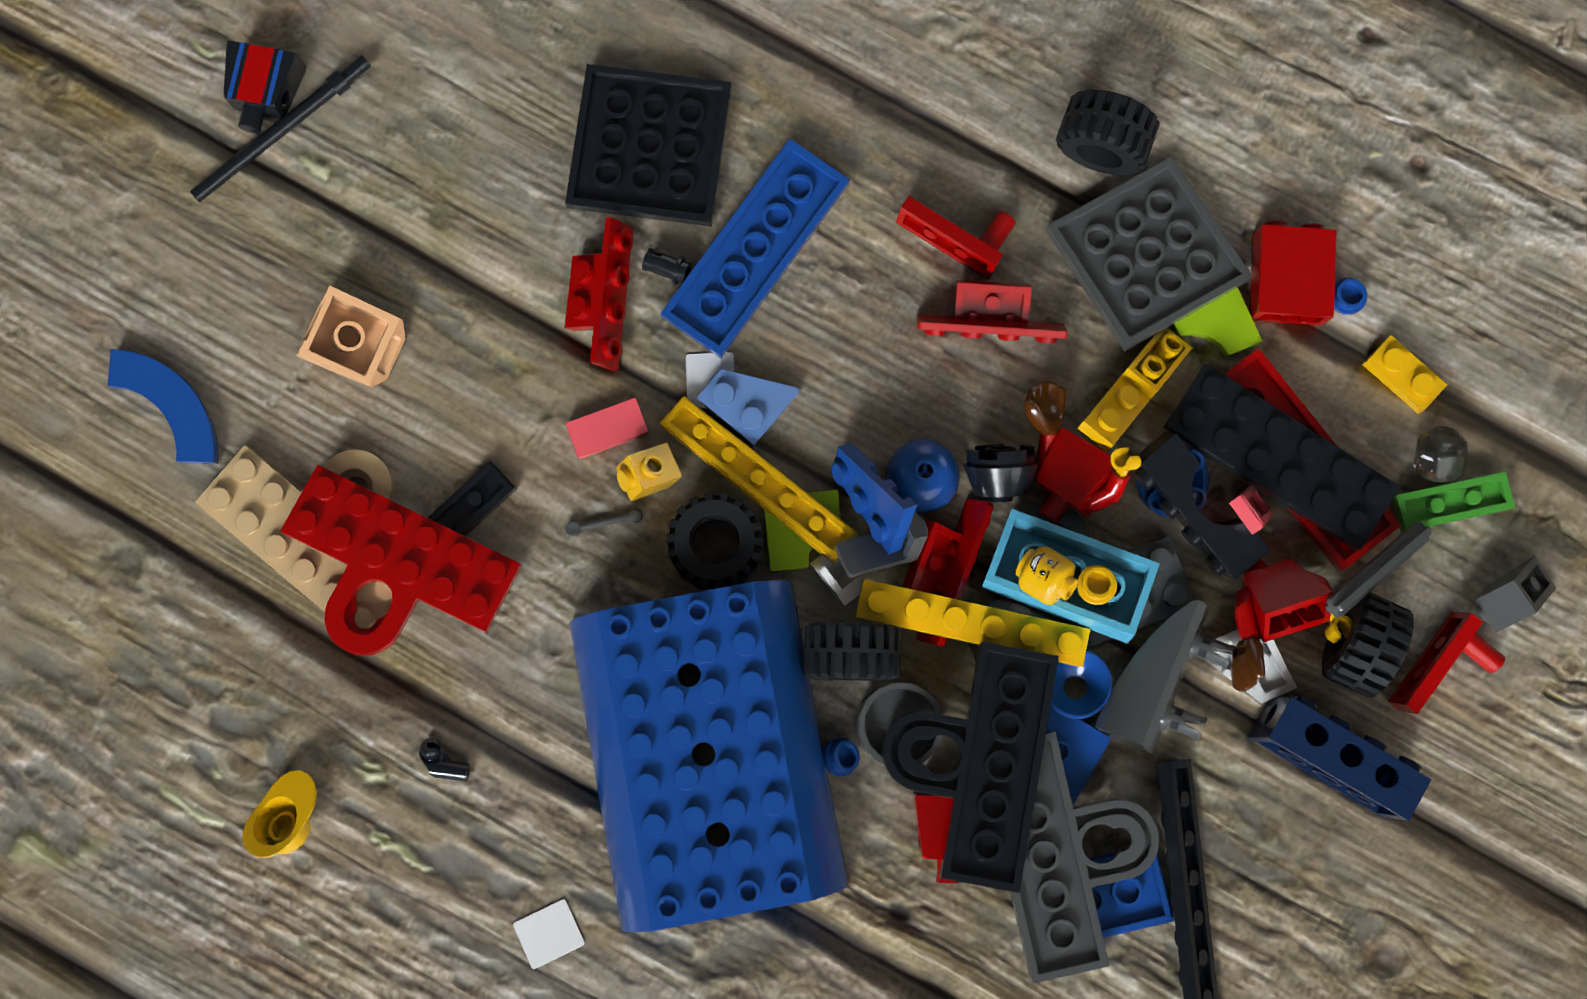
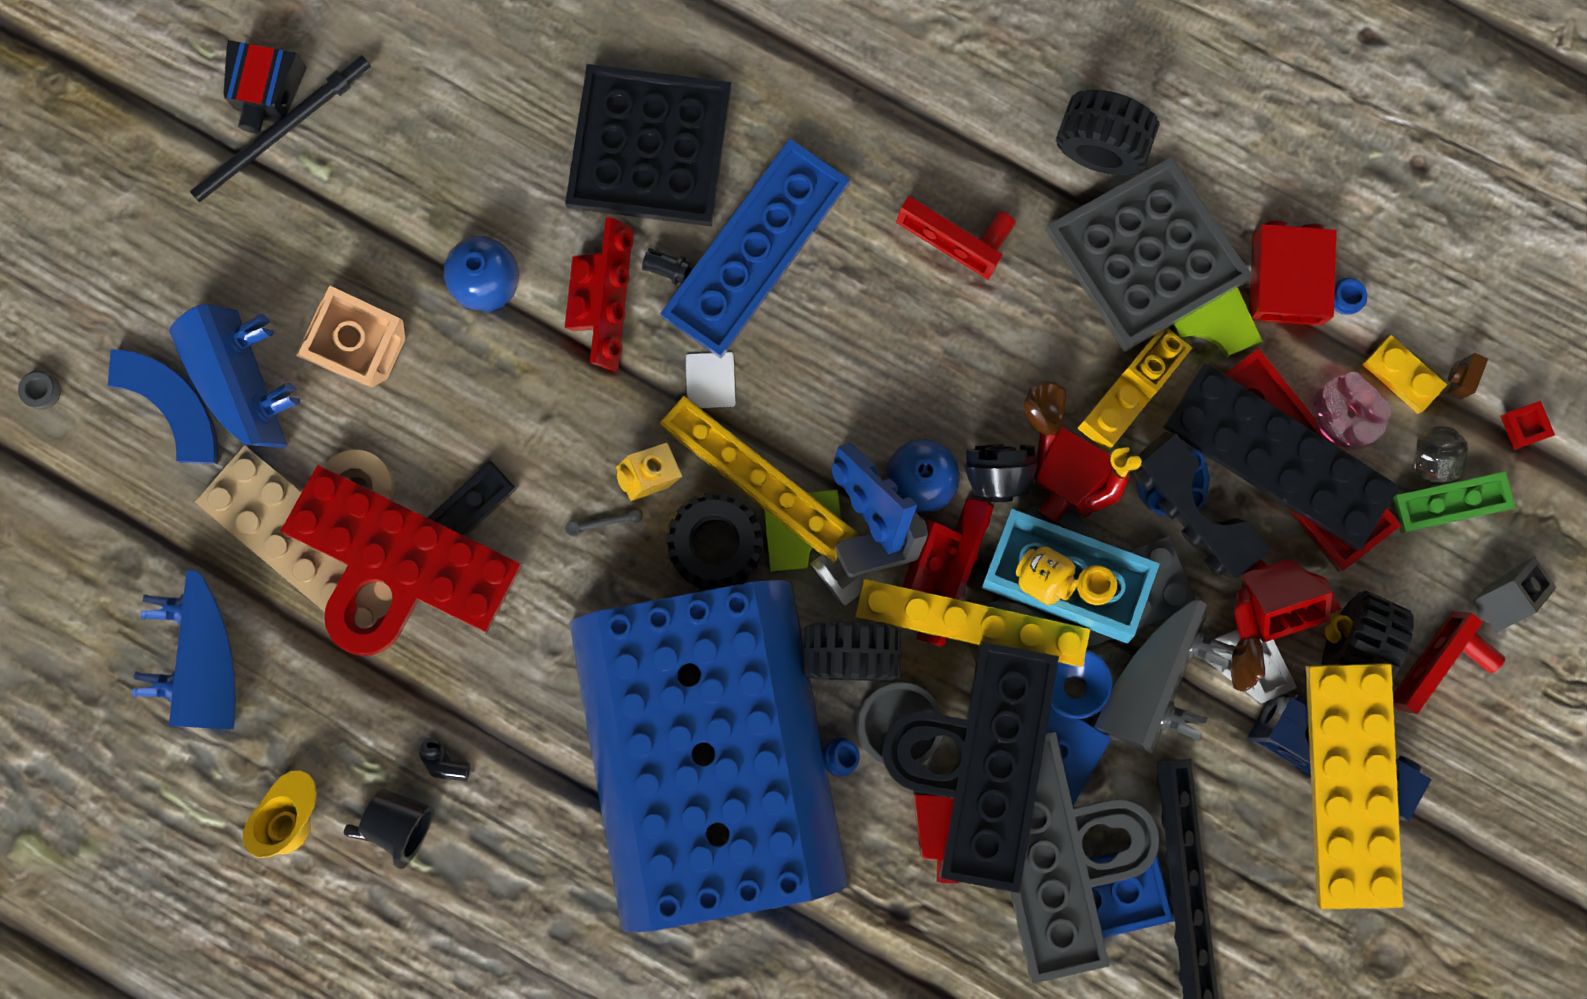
(39, 390): none -> dark grey tile
(204, 674): none -> blue piece
(226, 374): none -> blue piece
(394, 825): none -> black hat
(481, 273): none -> blue cylinder
(548, 934): white sticker -> none
(607, 428): coral tile -> none
(746, 402): medium blue wing -> none
(991, 310): red bracket -> none
(1251, 509): coral tile -> none
(1354, 786): none -> yellow plate
(1364, 399): none -> clear pink plate
(1377, 569): dark grey axle -> none
(1466, 376): none -> reddish brown plate
(1527, 425): none -> red plate

